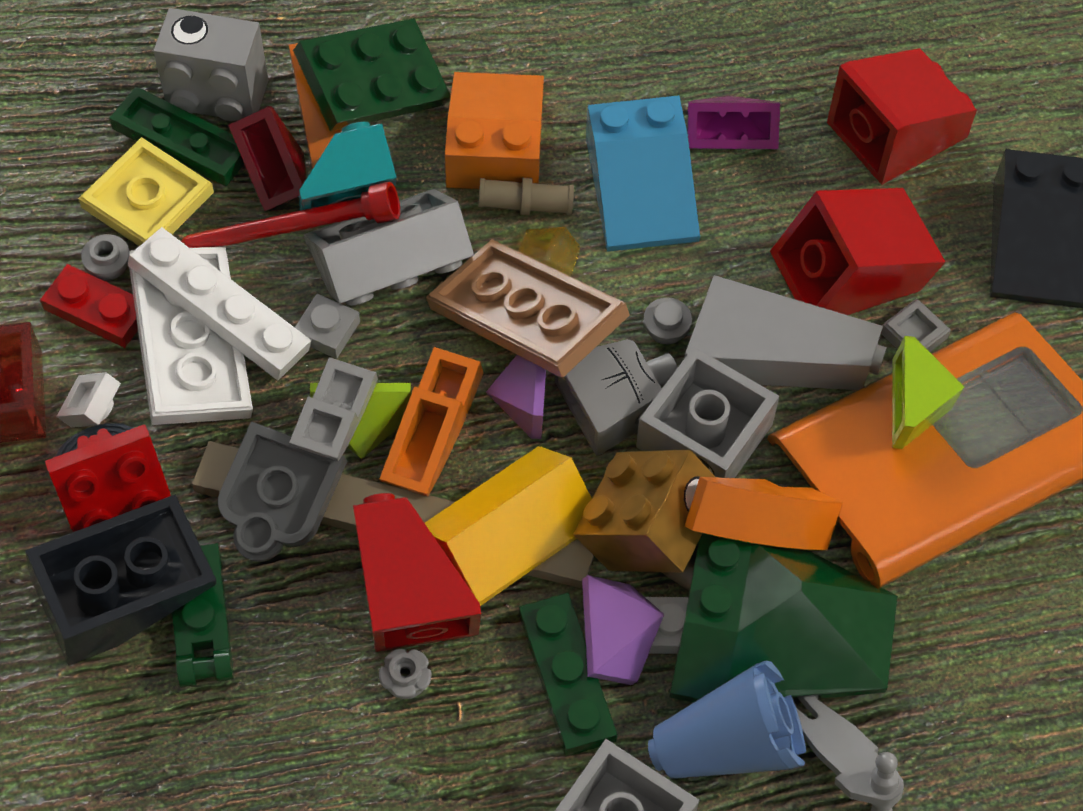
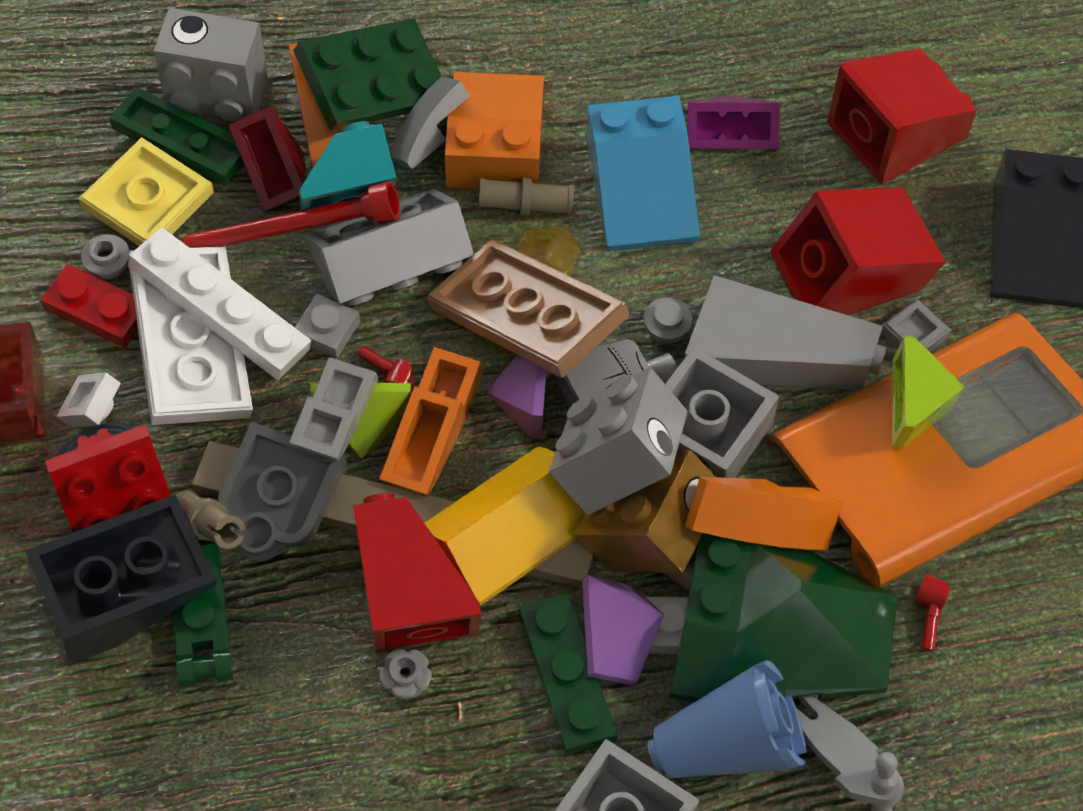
(211, 520): none -> dark tan pin
(396, 372): none -> red hand
(419, 131): none -> light grey slope
(618, 441): none -> light grey brick
(932, 594): none -> red hand

